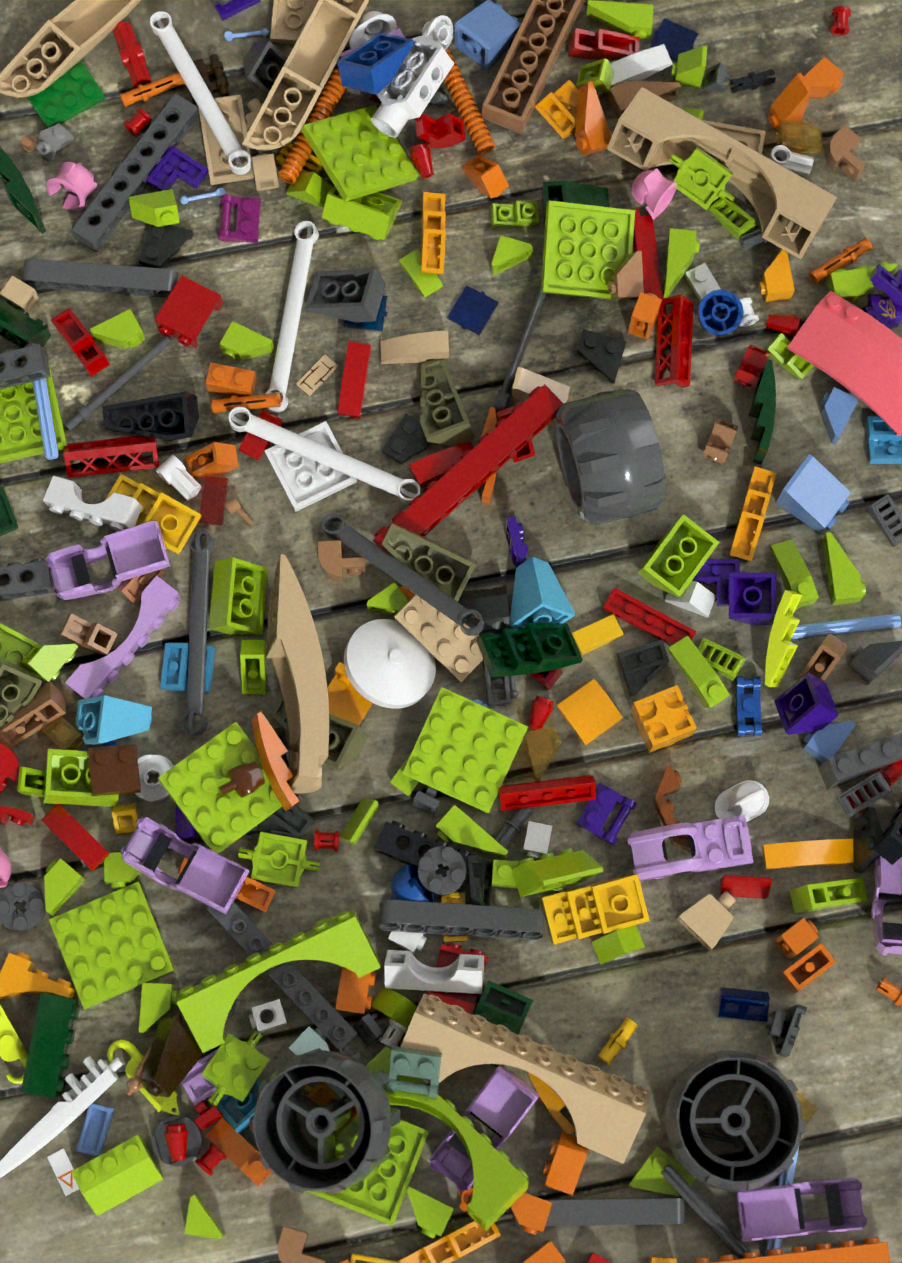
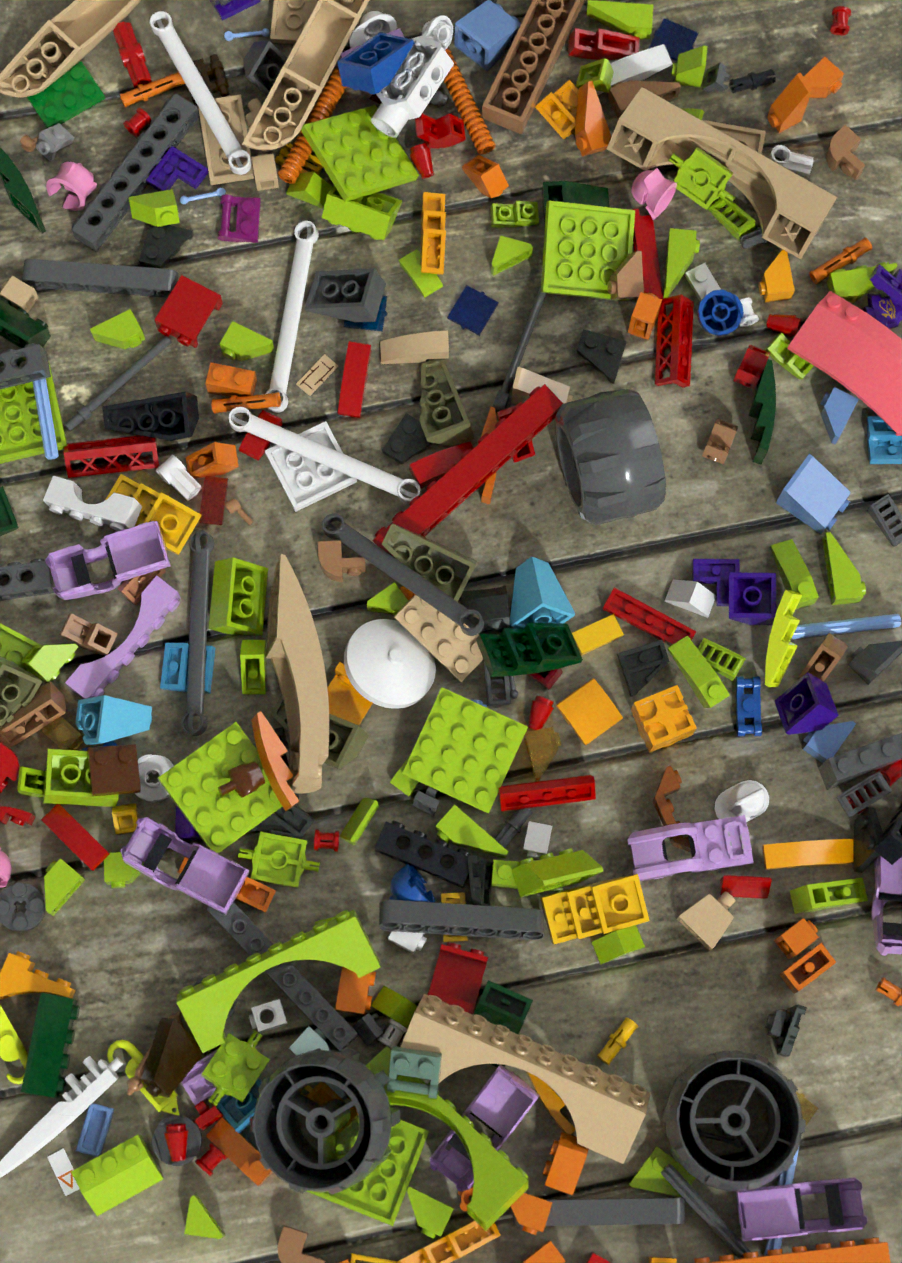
(80, 342): red slope -> none
(111, 945): lime plate -> none
(156, 1003): lime slope -> none
(406, 972): white arch -> none
(436, 883): dark grey plate -> none
(514, 535): dark purple plate -> none
(599, 810): dark purple plate -> none
(678, 556): lime slope -> none
(743, 1004): clear blue slope -> none
(753, 513): light orange slope -> none
(800, 137): clear yellow slope -> none

